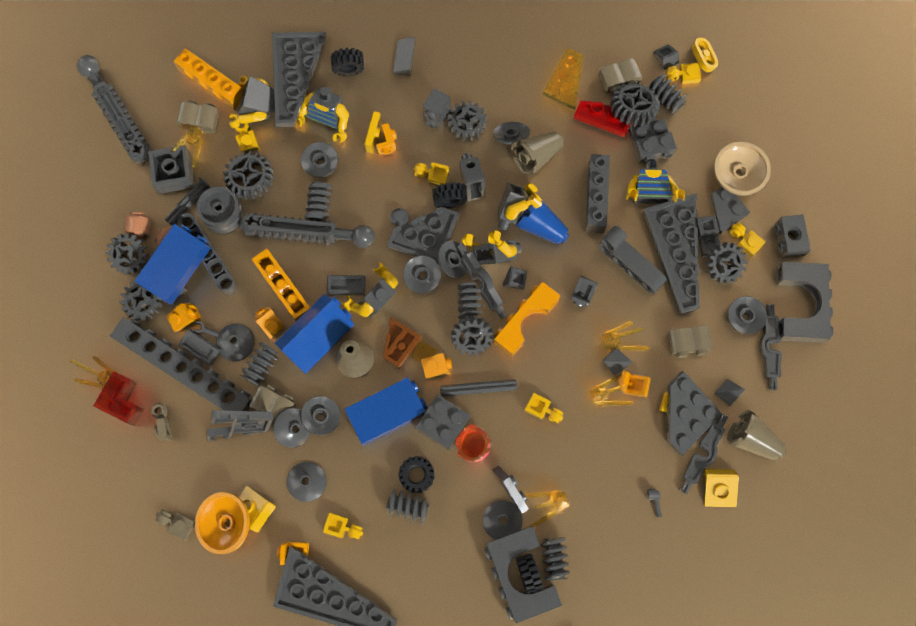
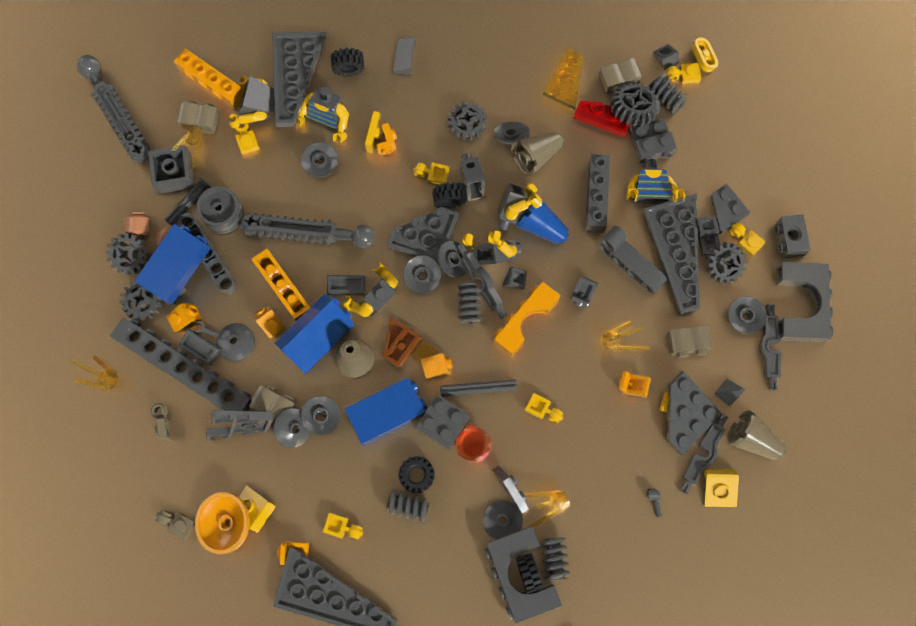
(115, 398): clear red brick -> none
(235, 171): dark grey gear -> none
(259, 364): dark grey piece -> none
(316, 484): dark grey dish -> none
(317, 200): dark grey piece -> none
(399, 217): dark grey plate -> none
(436, 109): dark grey brick -> none
(472, 334): dark grey gear -> none
(599, 395): clear yellow plant -> none
(616, 361): dark grey slope -> none
(746, 159): tan dish -> none

